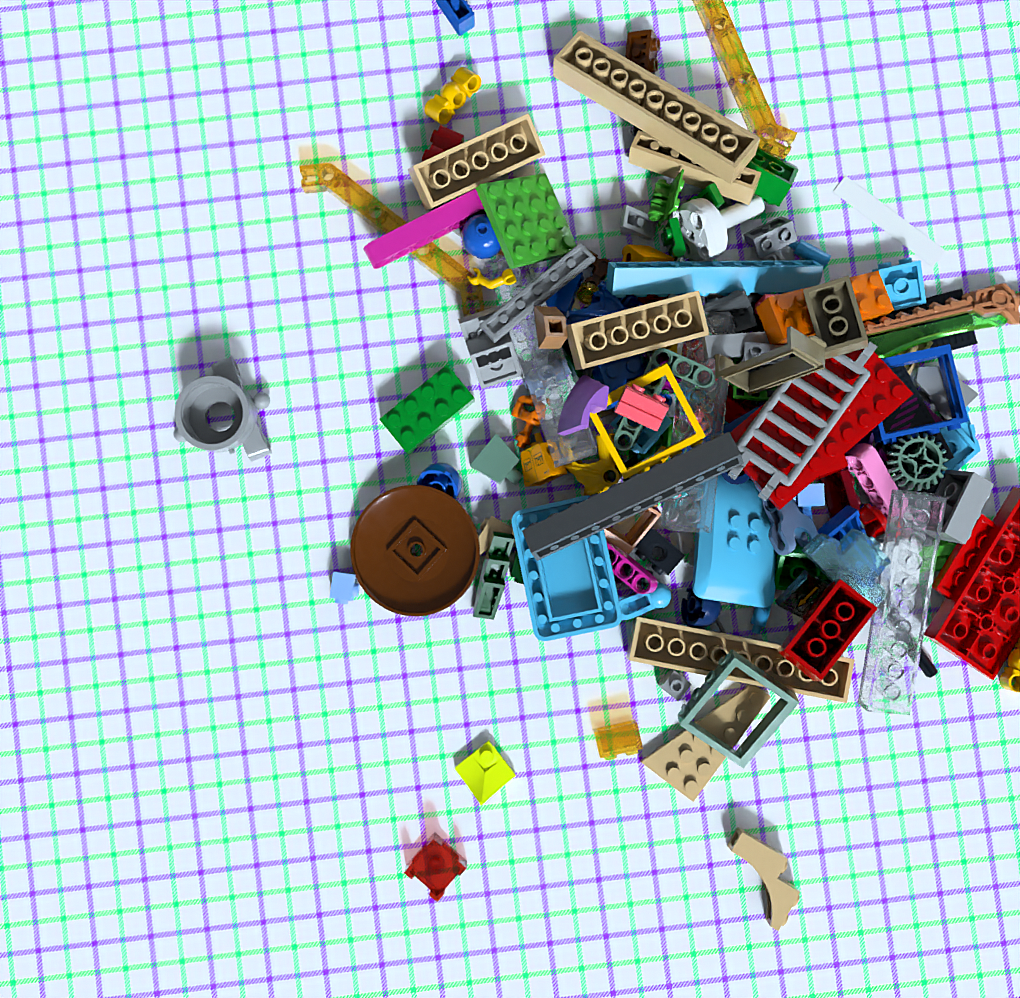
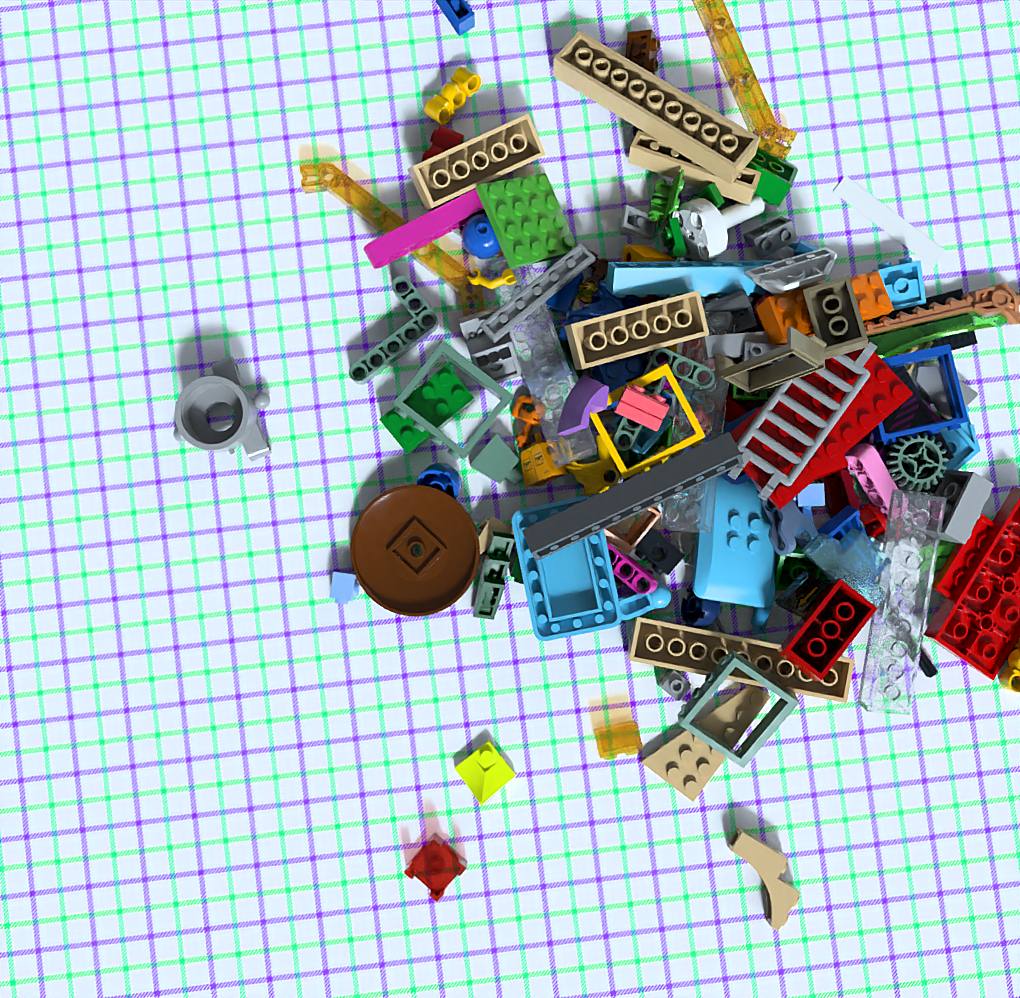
(399, 336): none -> sand green beam
(472, 371): none -> sand green window
(550, 327): medium nougat slope -> none
(794, 272): none -> white wedge

